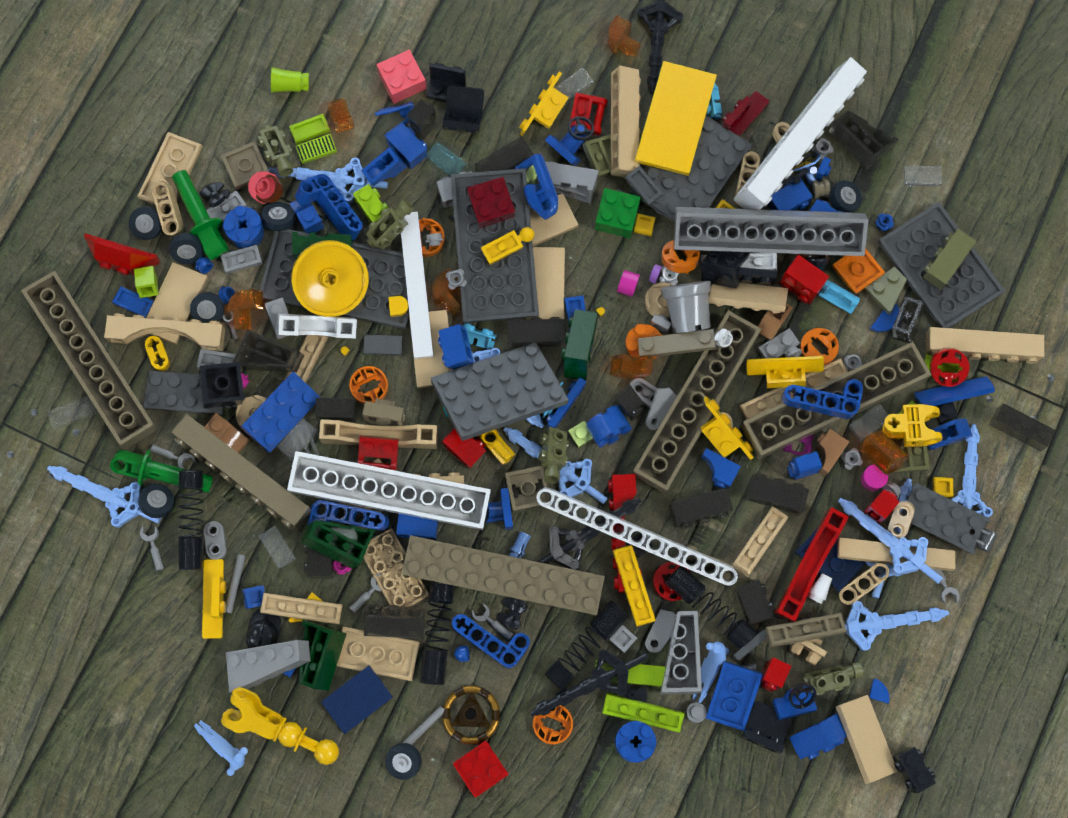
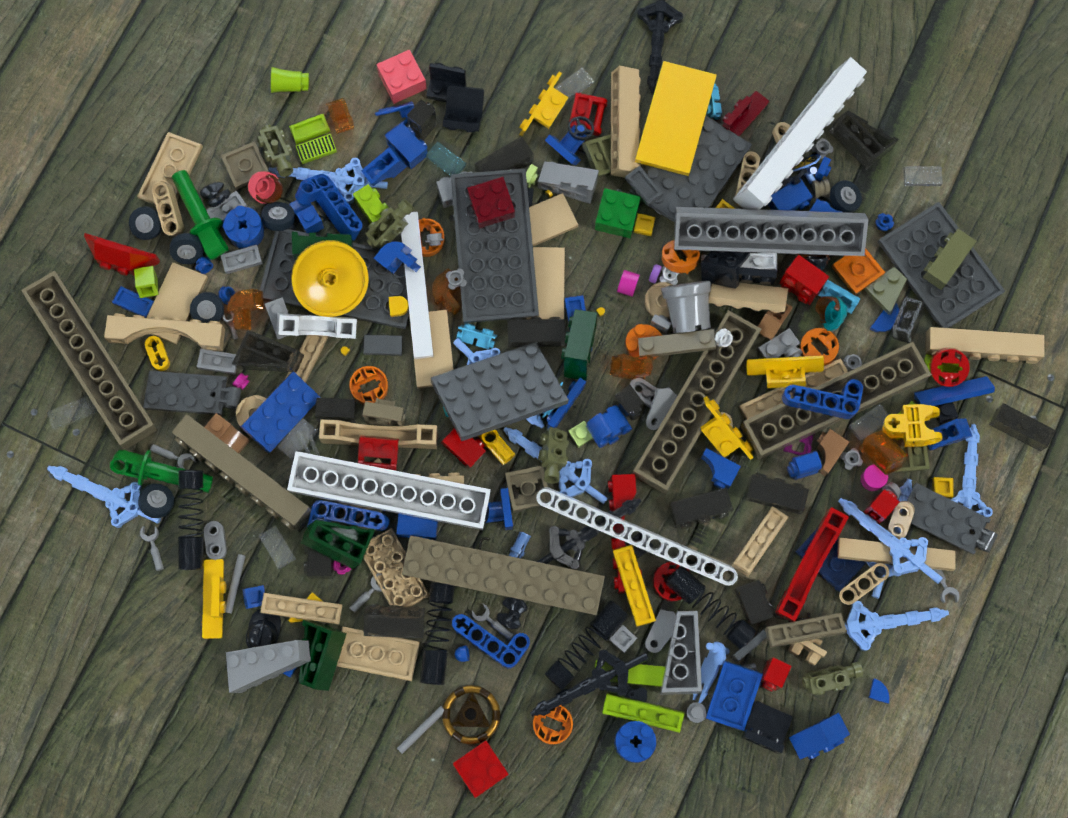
(221, 385): black brick -> none
(222, 747): light blue piece -> none
(272, 725): yellow piece -> none
(357, 699): dark blue tile -> none
(395, 254): none -> blue brick
(403, 761): black wheel -> none
(455, 347): blue brick -> none
(506, 245): yellow plate -> none
(540, 196): blue piece -> none
(618, 37): clear orange brick -> none
(796, 702): blue piece -> none
(820, 589): white cone -> none
(831, 311): none -> teal piece
(866, 739): tan tile -> none
(914, 770): black brick -> none

